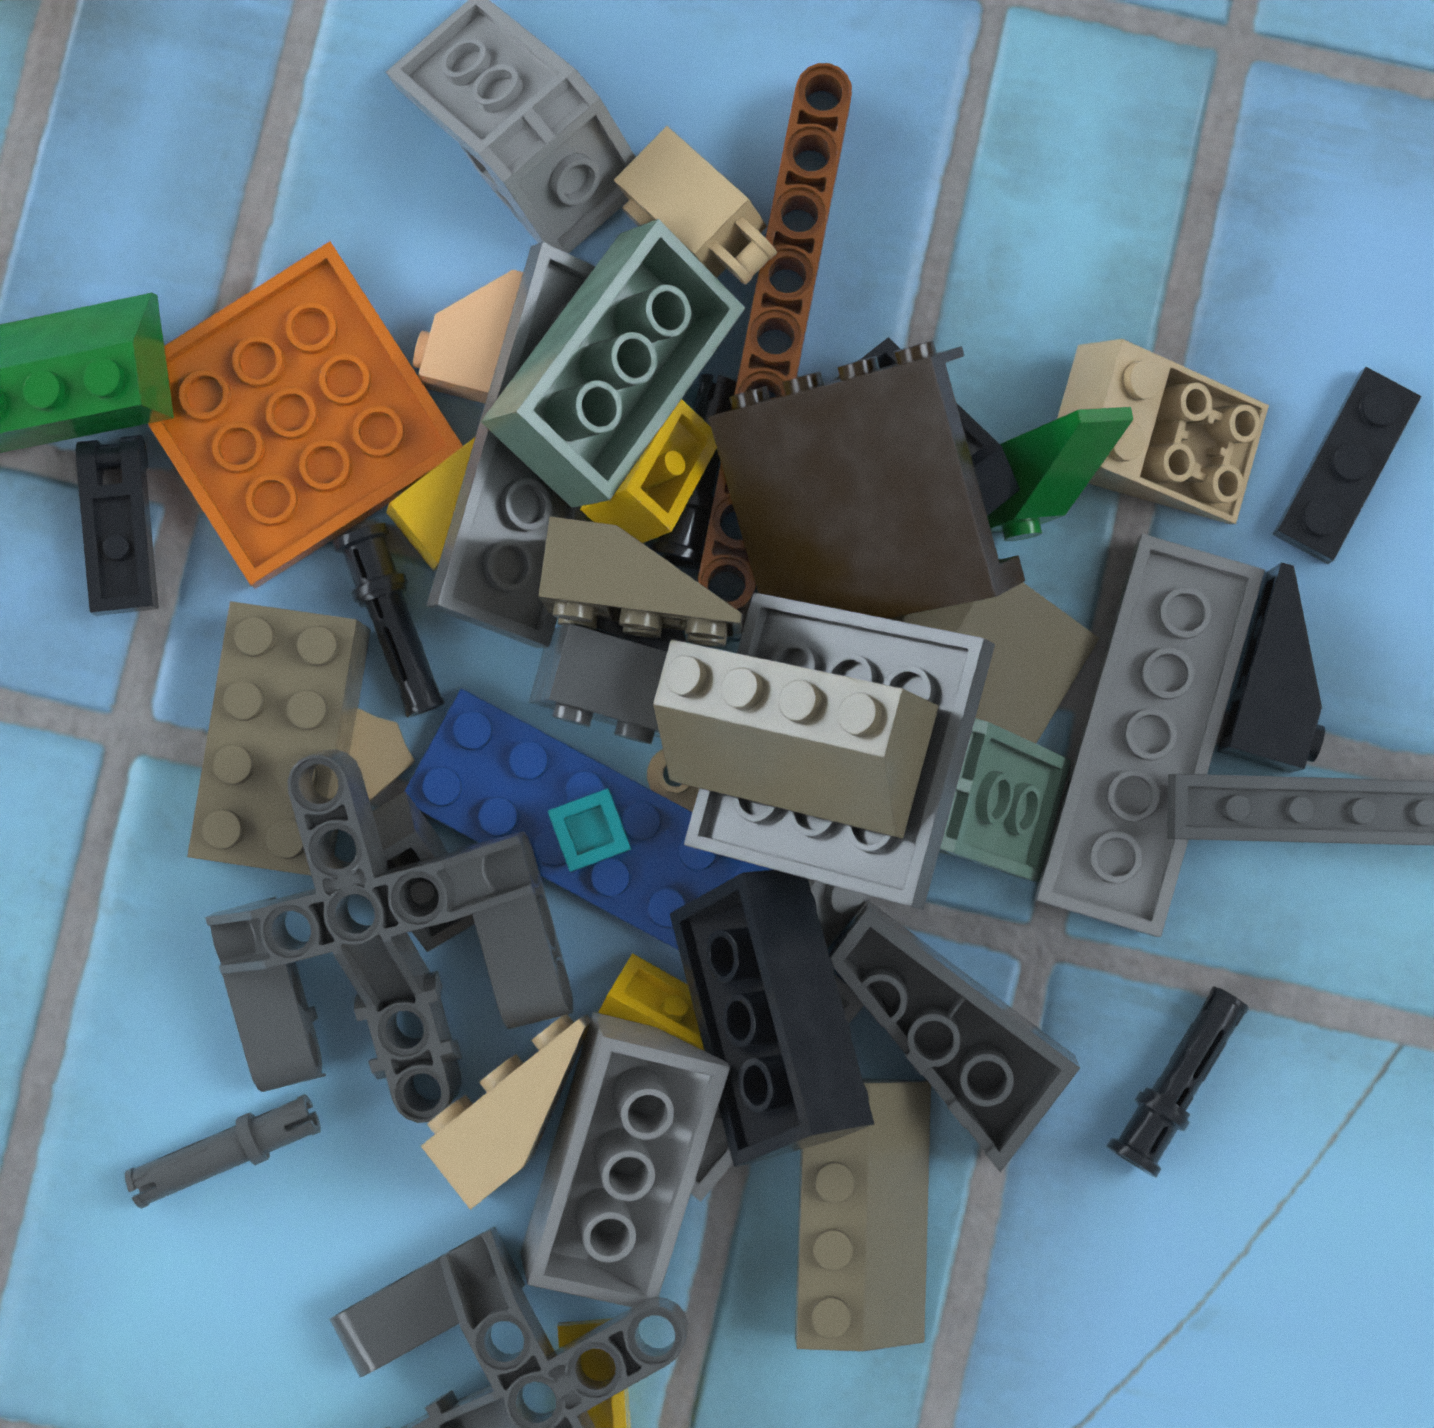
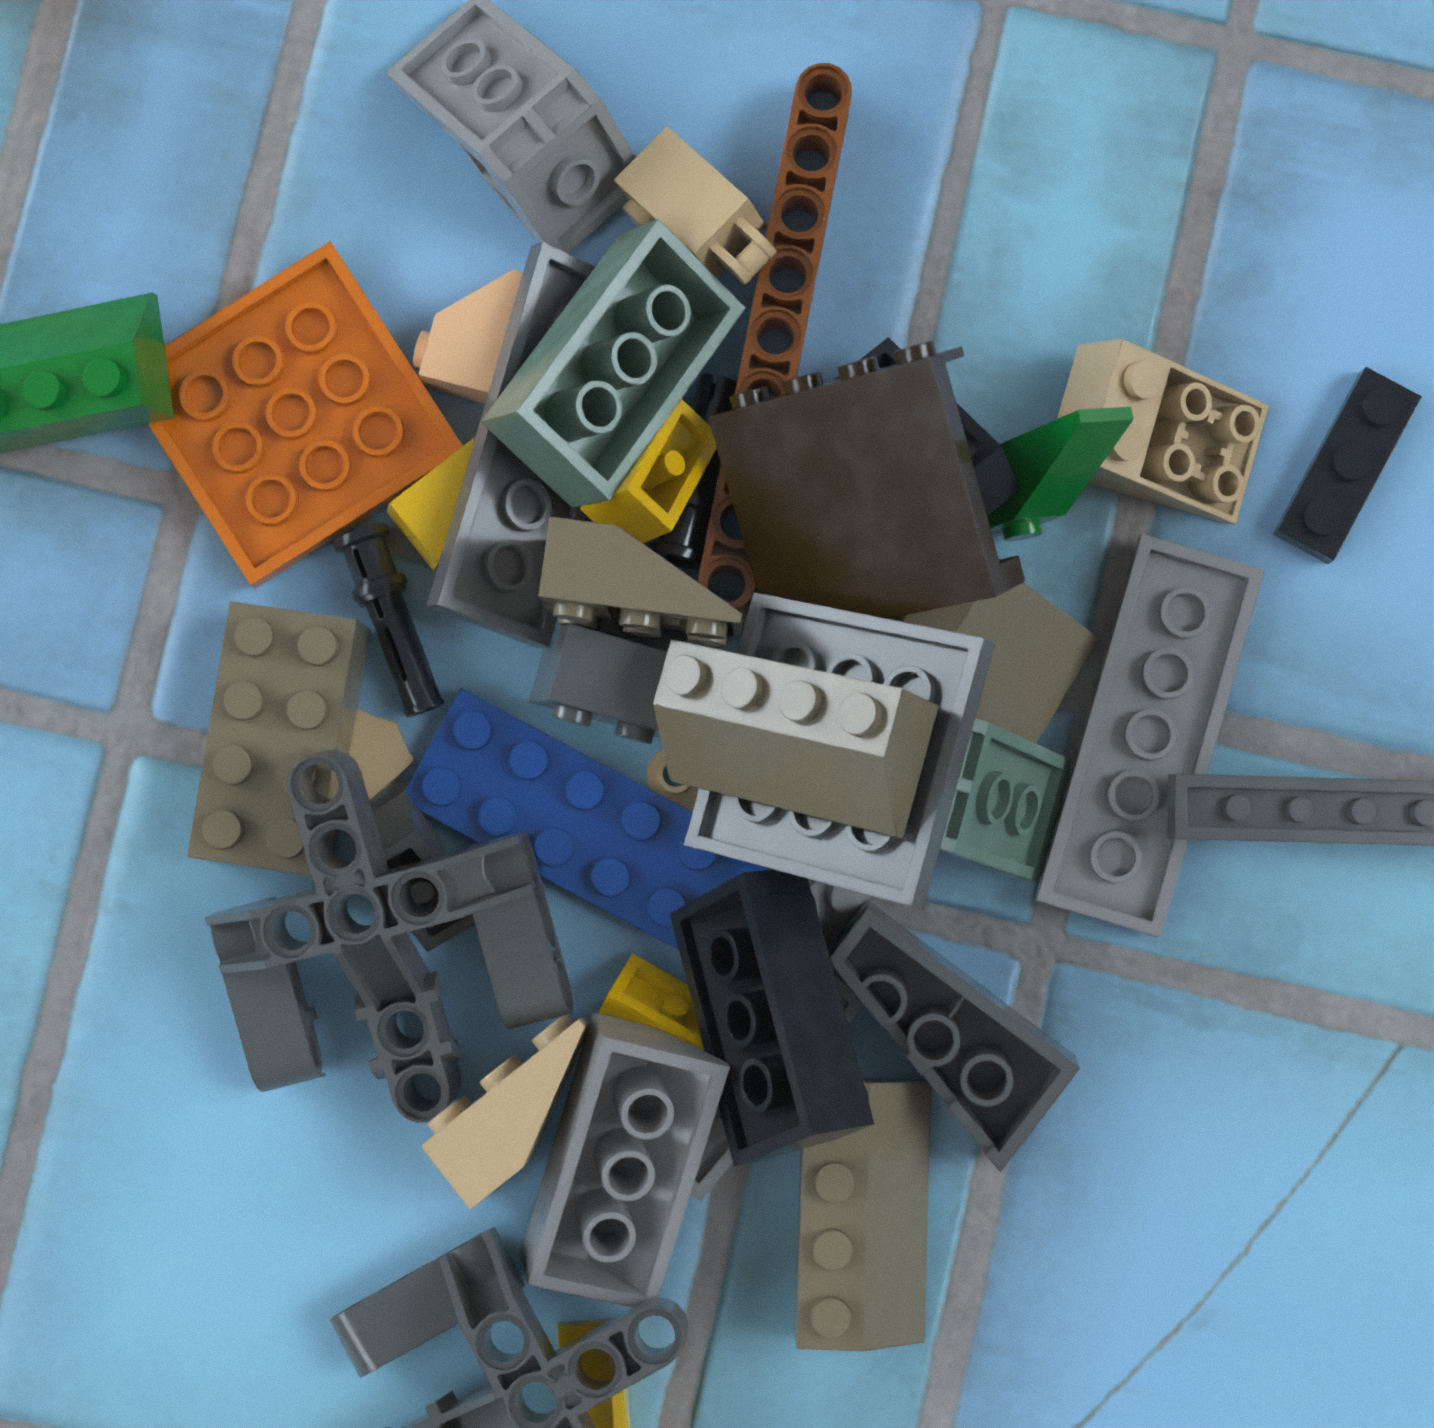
(116, 527): black plate -> none
(246, 1141): dark grey pin -> none
(589, 830): teal plate -> none
(1164, 1107): black pin -> none
(1277, 688): black slope -> none

